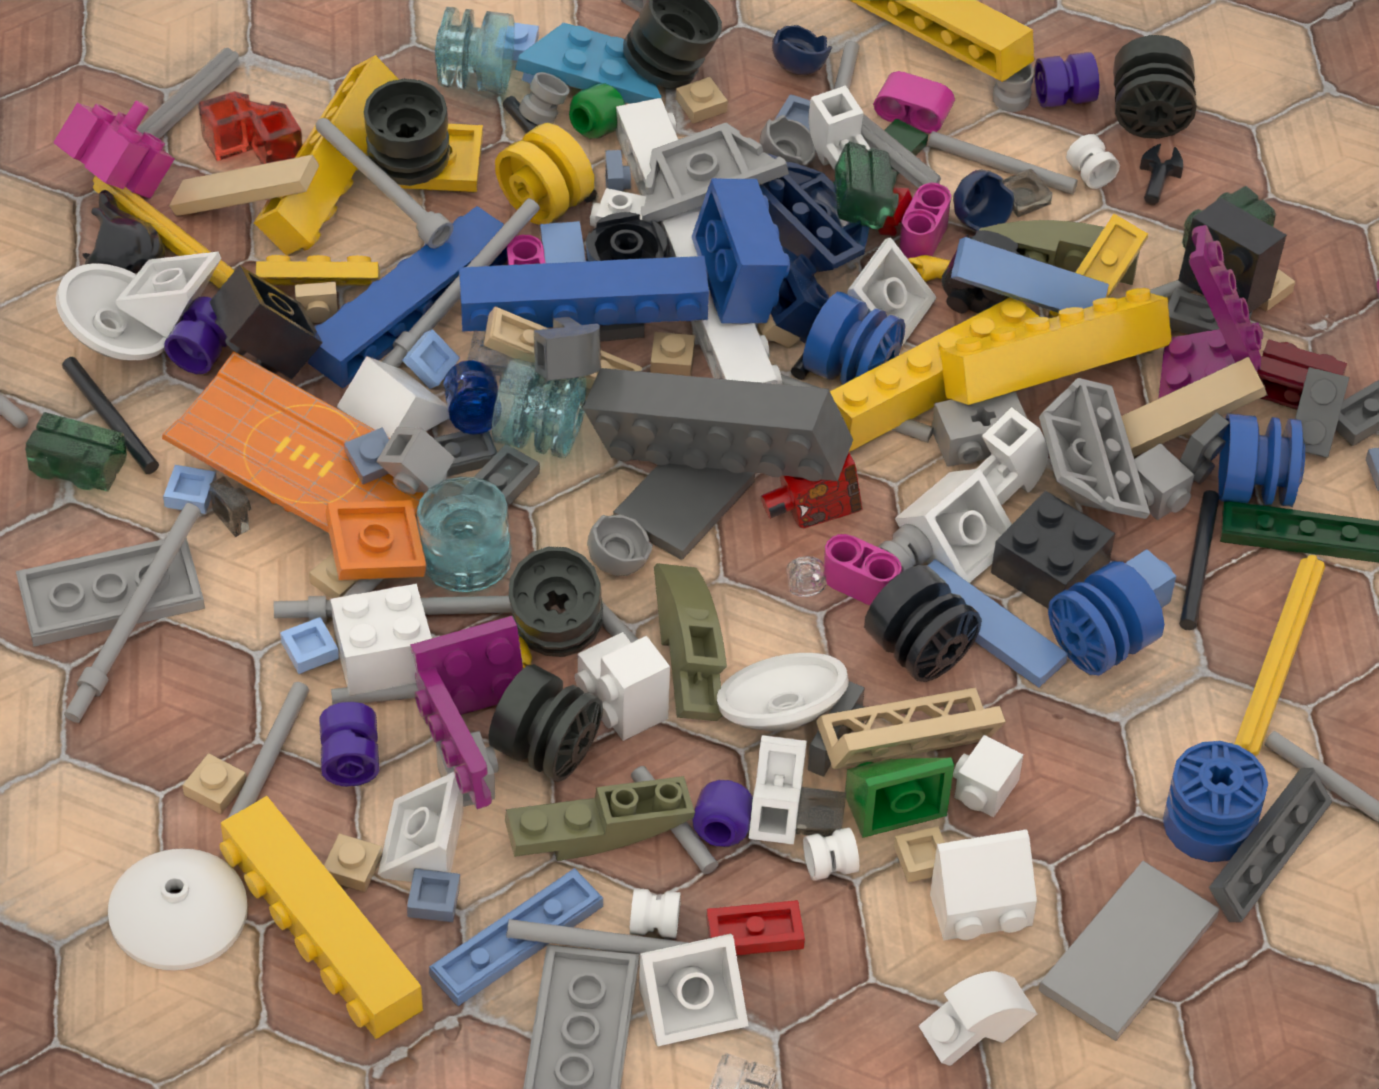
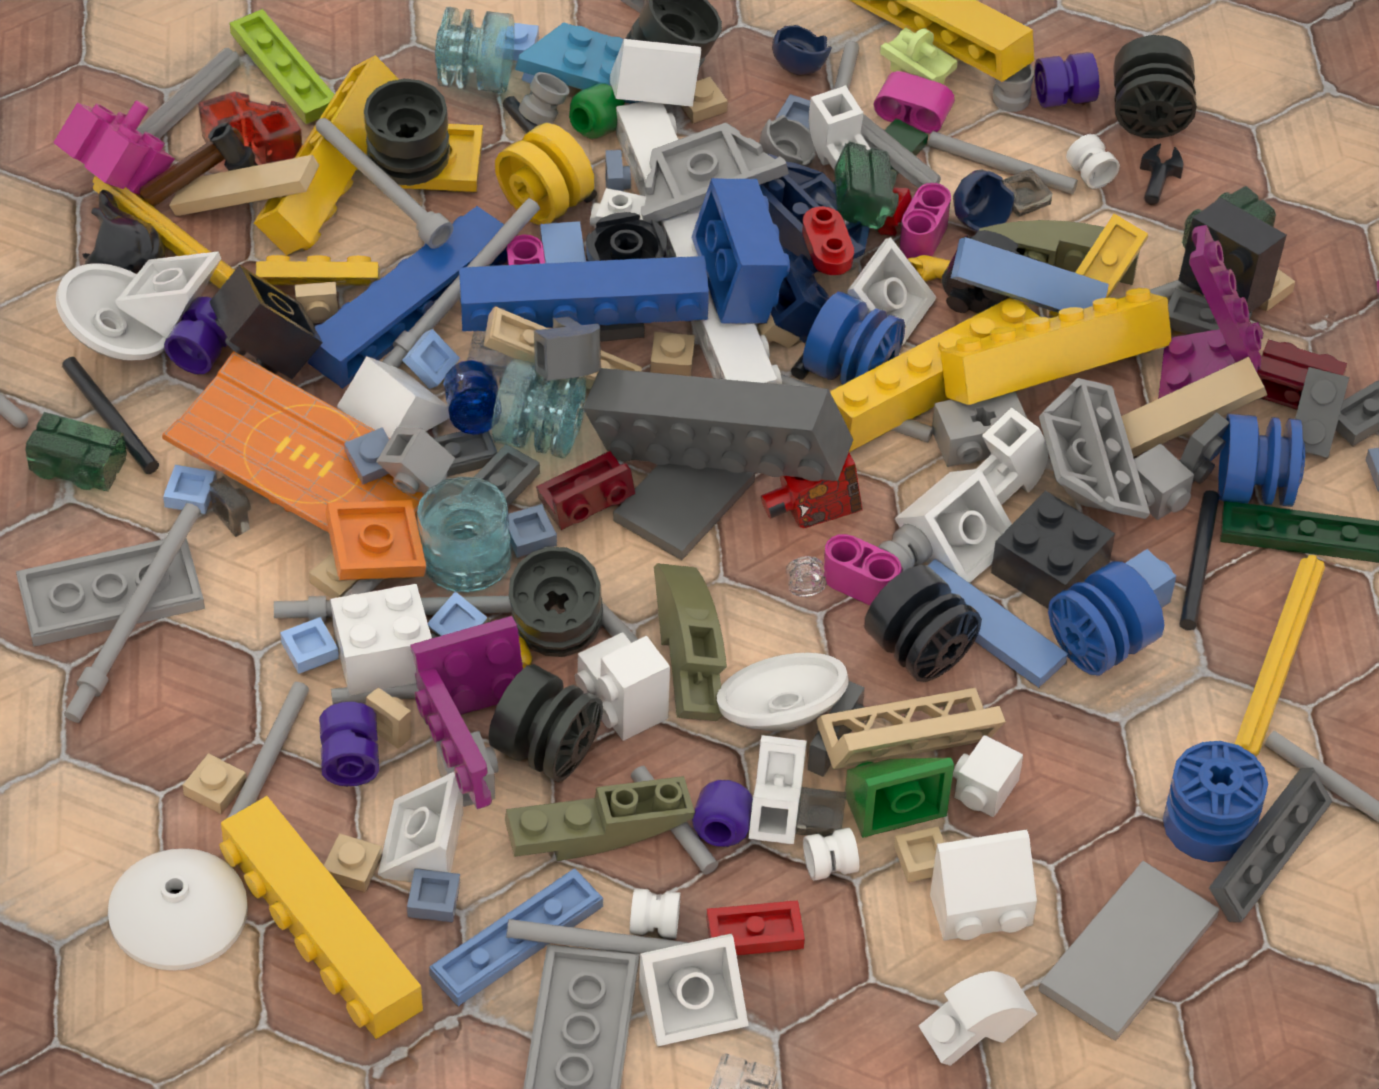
(183, 172): none -> reddish brown axle
(231, 148): none -> black pin
(282, 65): none -> lime plate
(392, 717): none -> tan plate
(456, 616): none -> light blue plate
(531, 530): none -> sand blue plate
(586, 490): none -> dark red bracket
(618, 545): light grey hair -> none
(656, 72): none -> white slope
(824, 232): none -> red plate
(918, 56): none -> yellowish green hips

